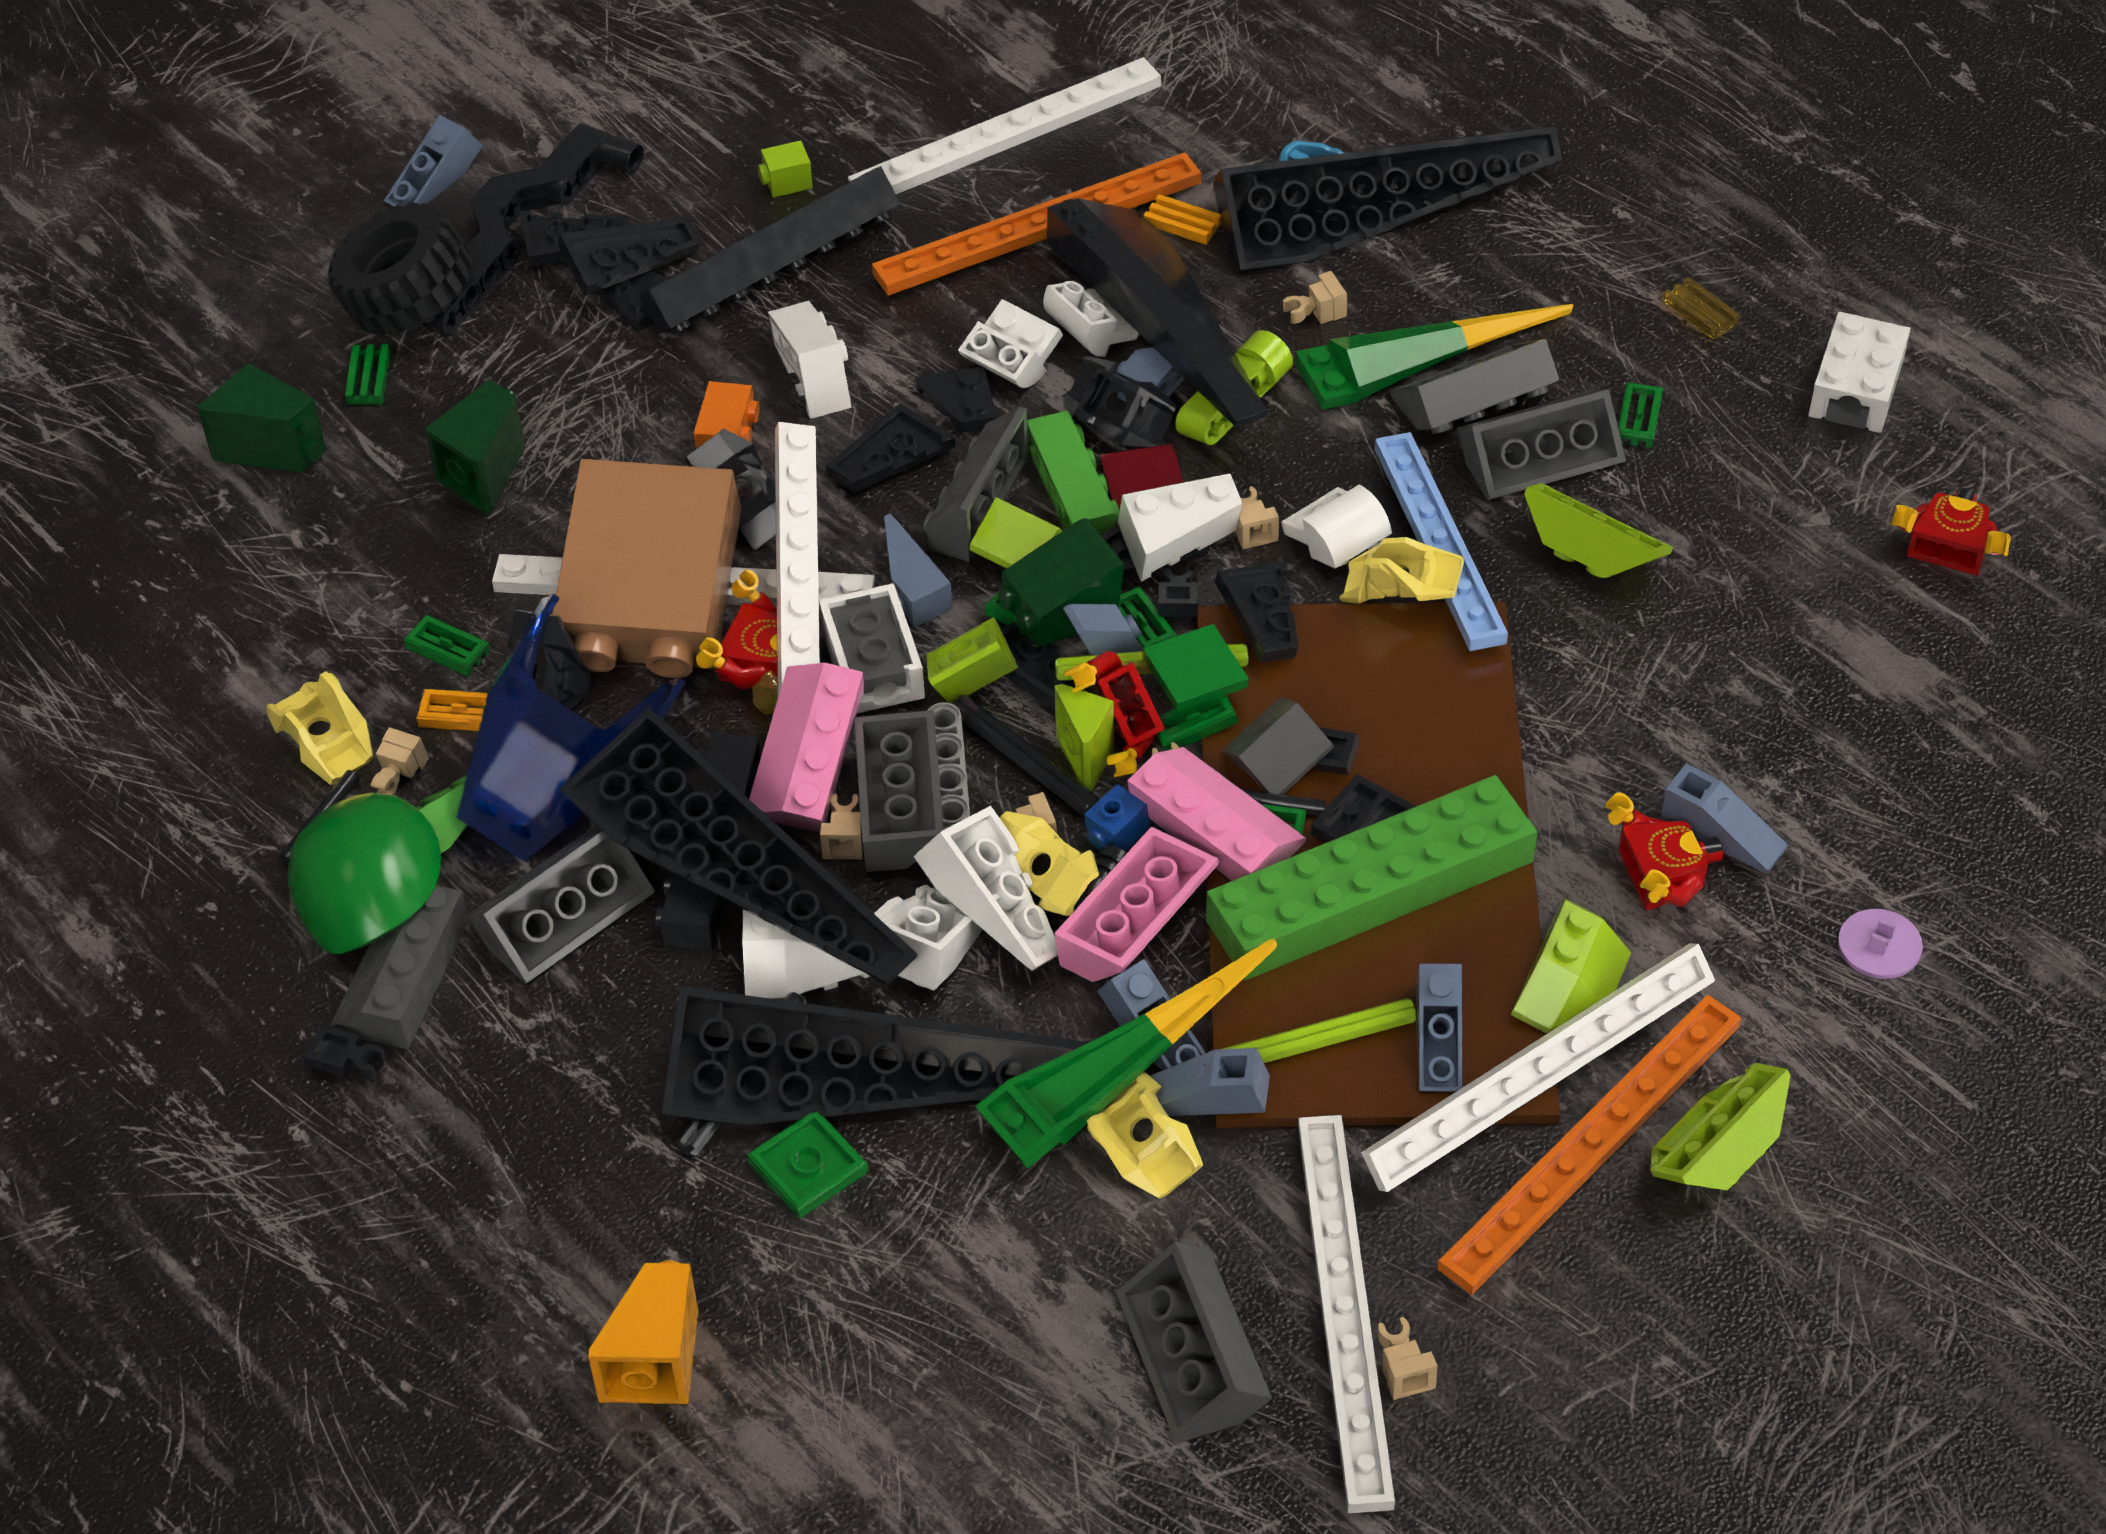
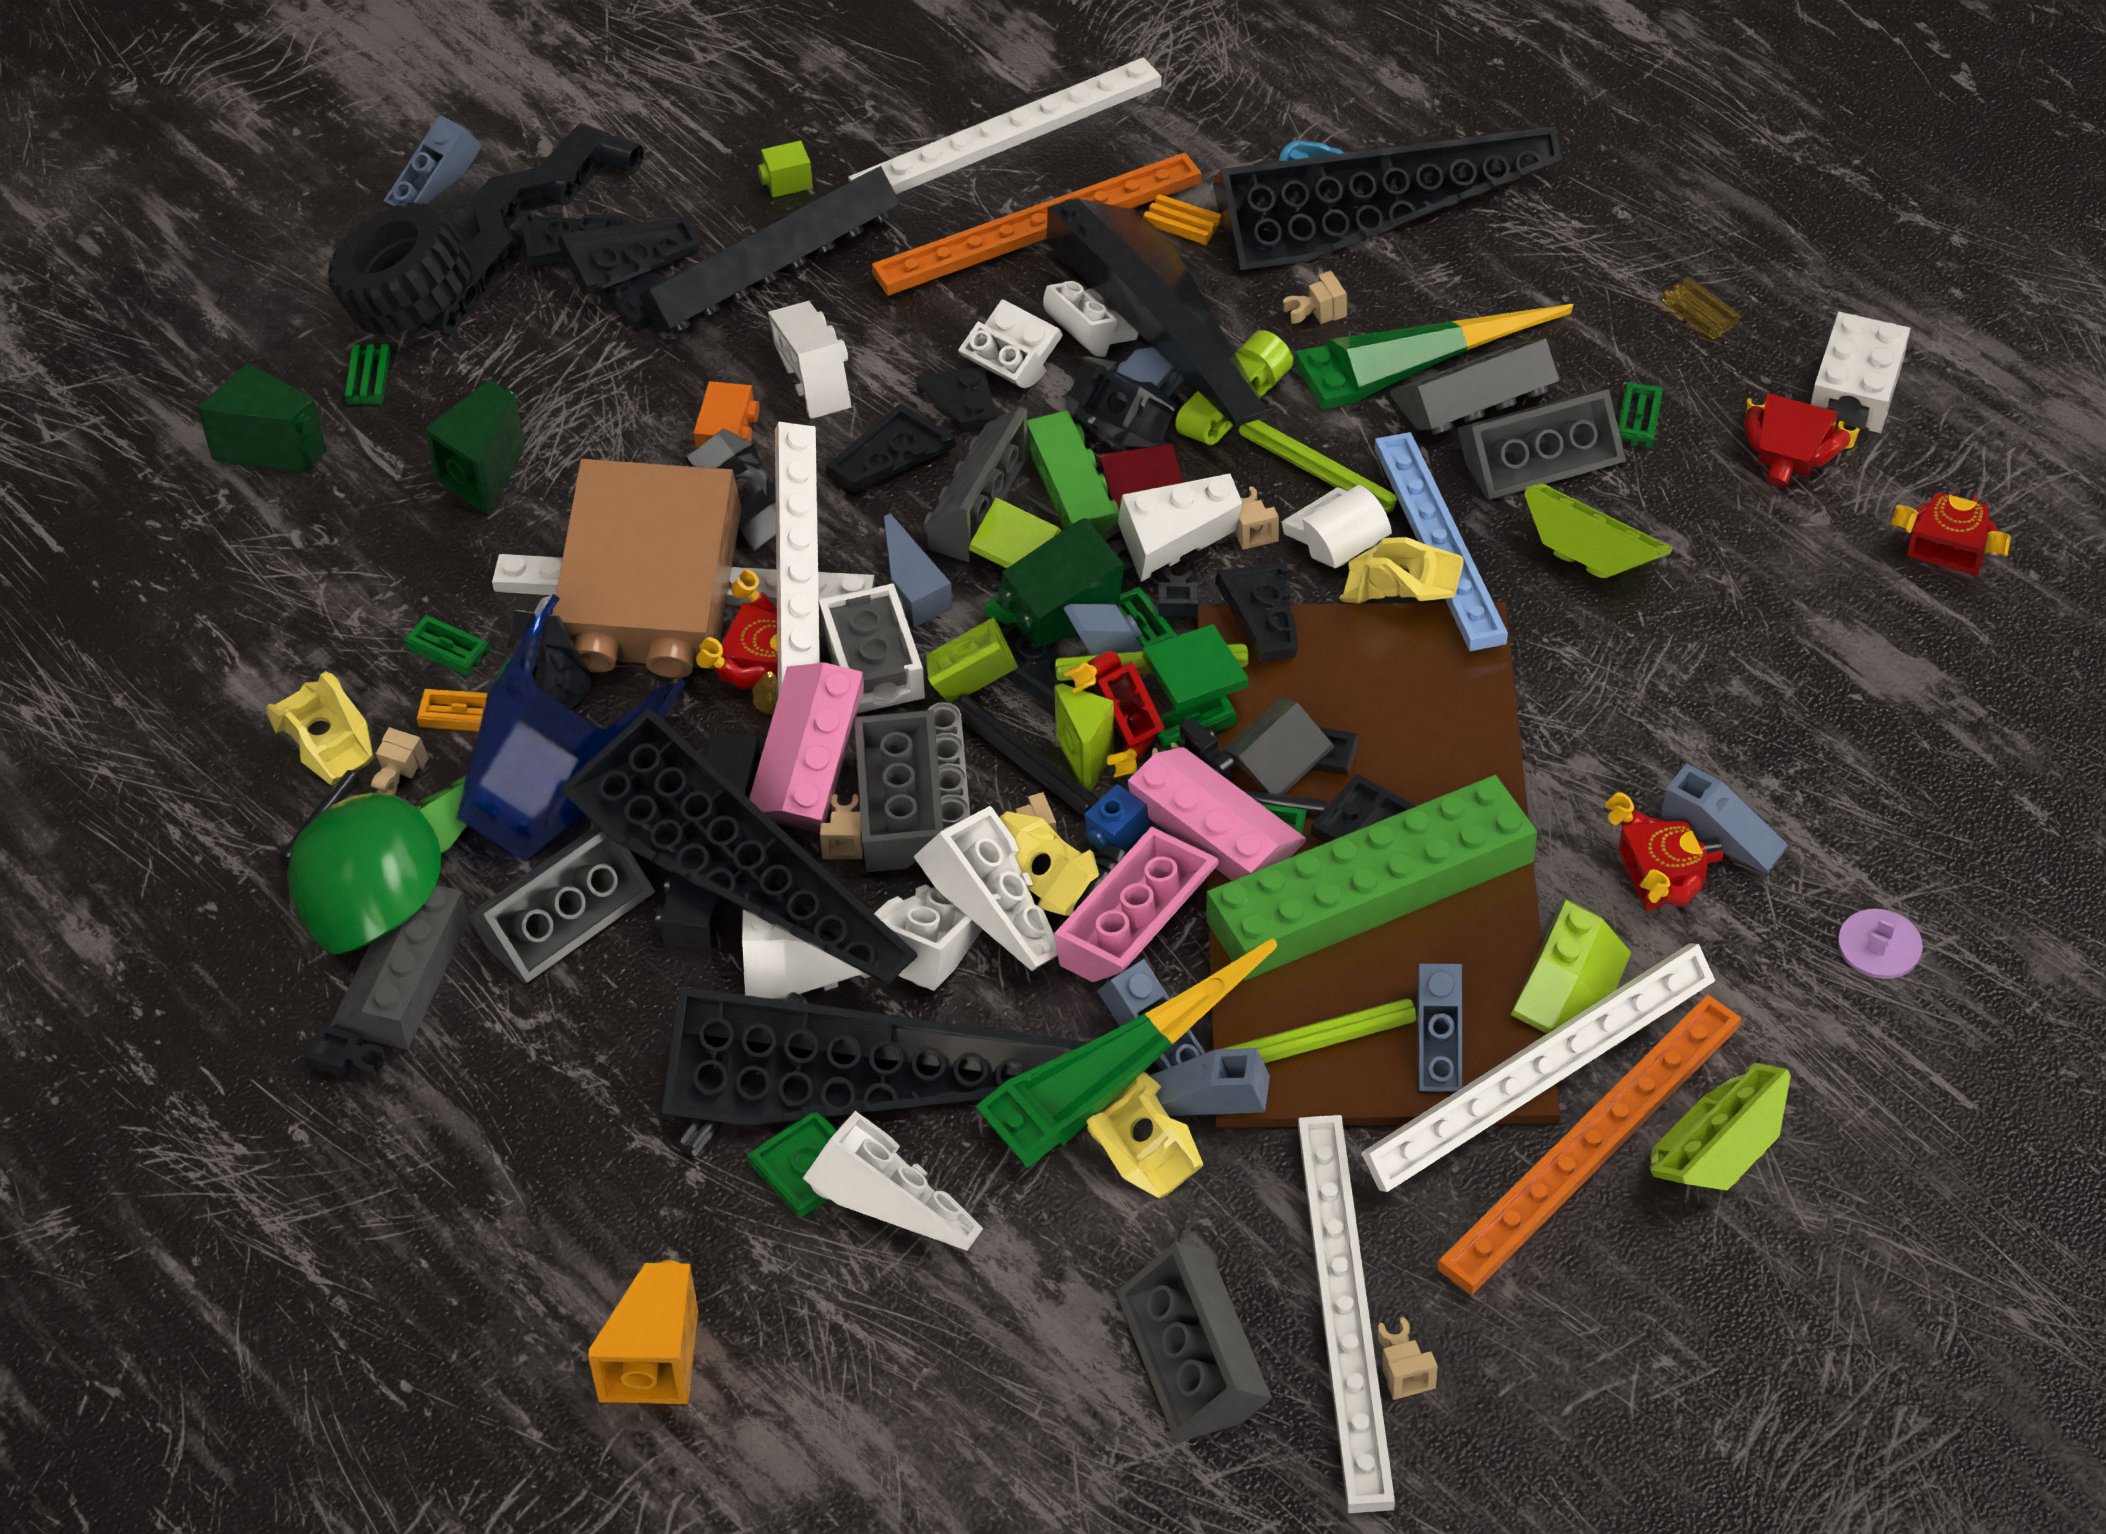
(868, 1176): none -> white wedge
(1204, 744): none -> black plate
(1313, 461): none -> lime axle
(1794, 437): none -> red torso

